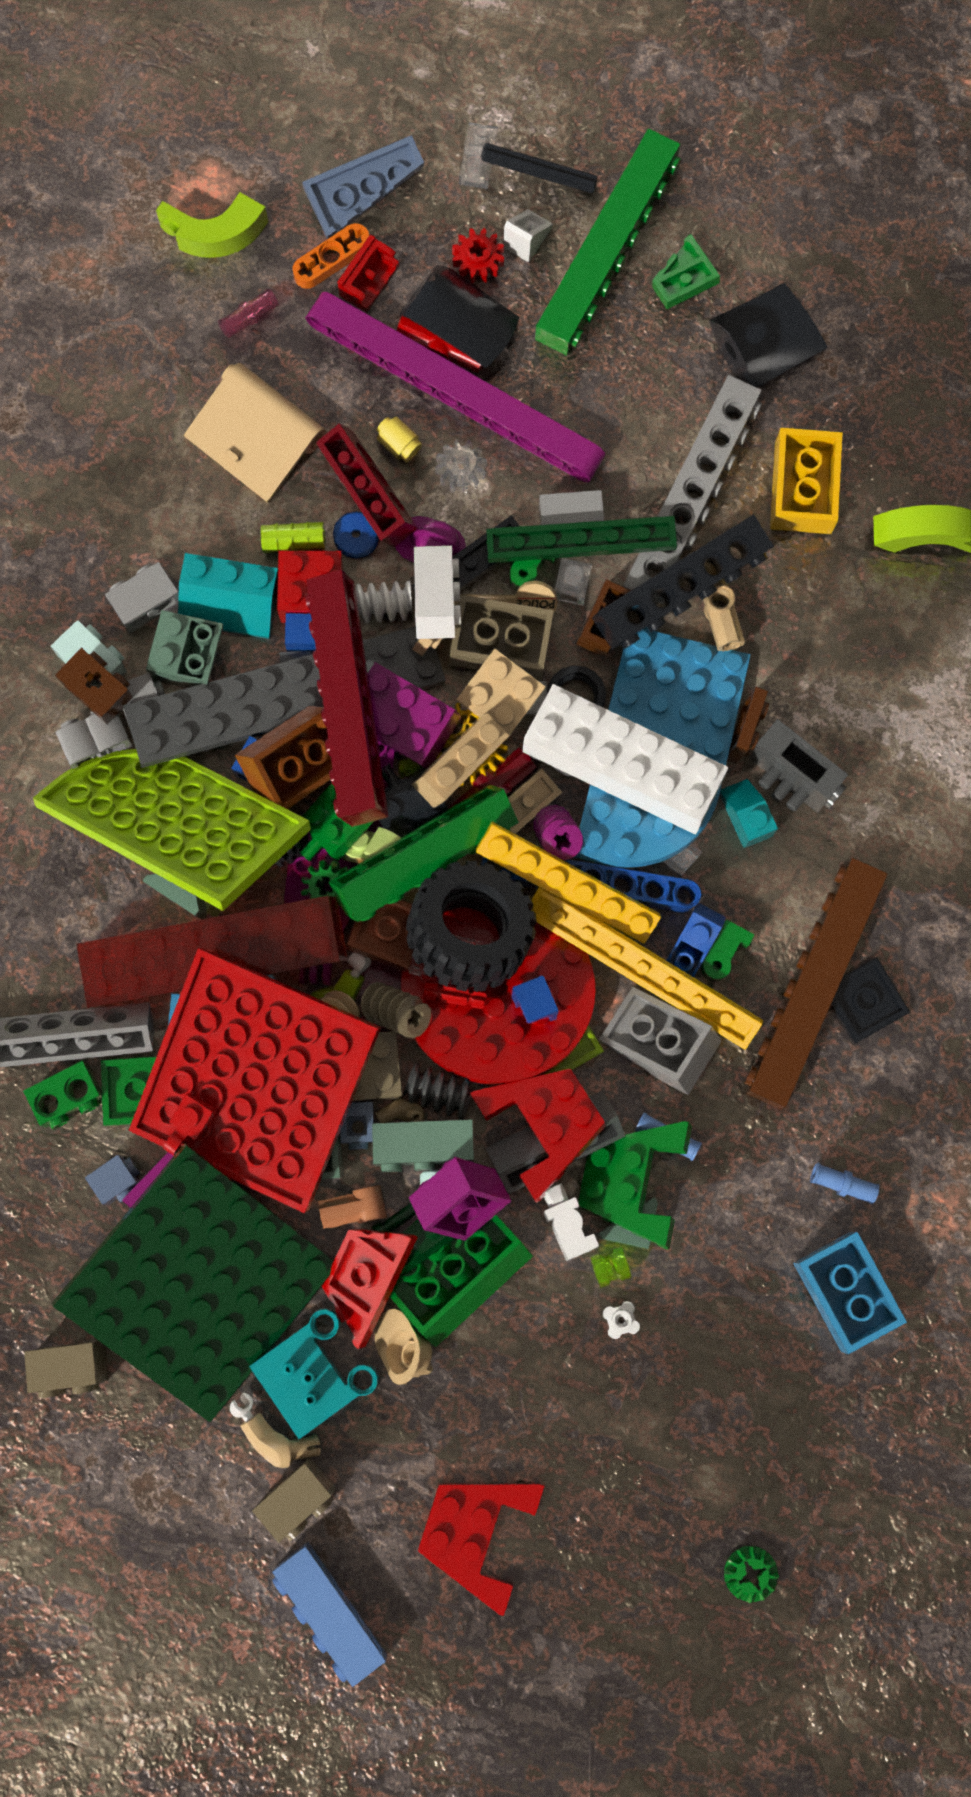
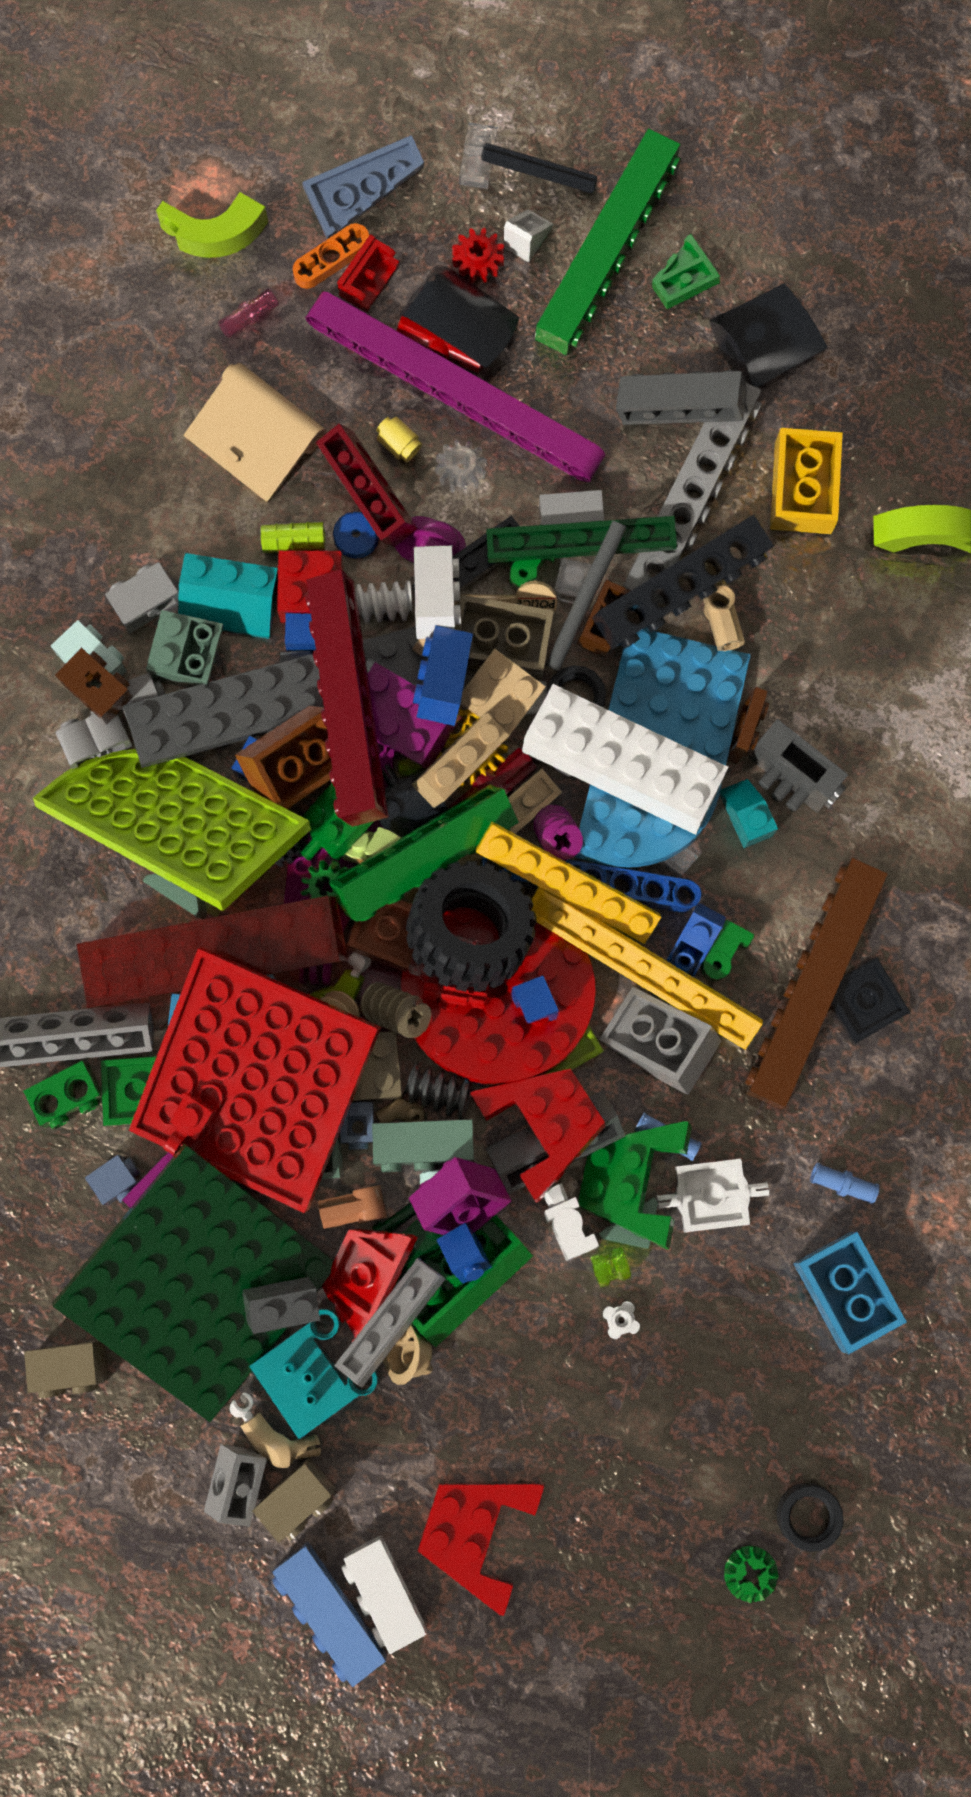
(235, 1485): none -> light grey brick
(281, 1305): none -> dark grey brick
(384, 1595): none -> white brick
(389, 1322): none -> light grey tile
(442, 675): none -> blue brick
(464, 1253): none -> blue brick
(585, 596): none -> dark grey piece
(682, 398): none -> dark grey brick
(712, 1195): none -> white plate
(835, 1524): none -> black tyre

